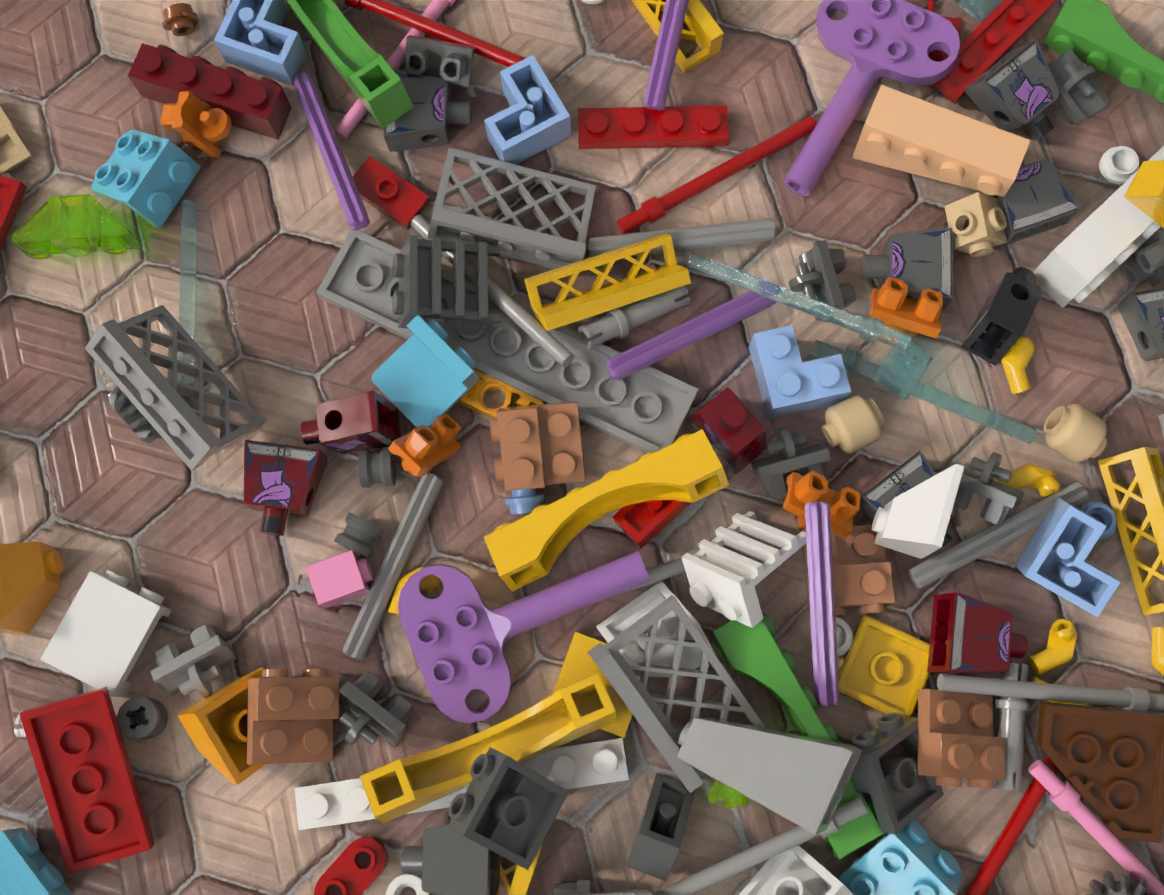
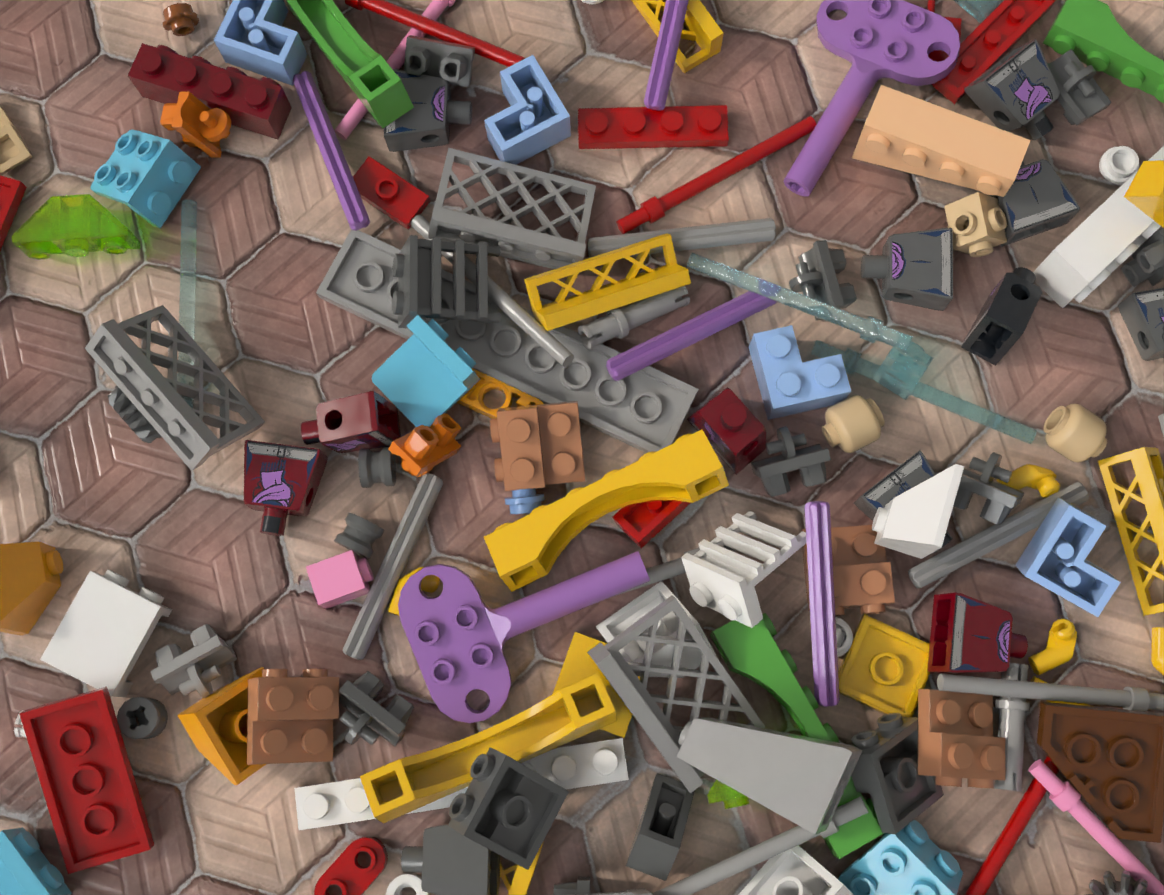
(815, 488): orange hips -> none
(904, 313): orange hips -> none
(1015, 363): yellow arm -> none
(1104, 515): medium blue plate -> none

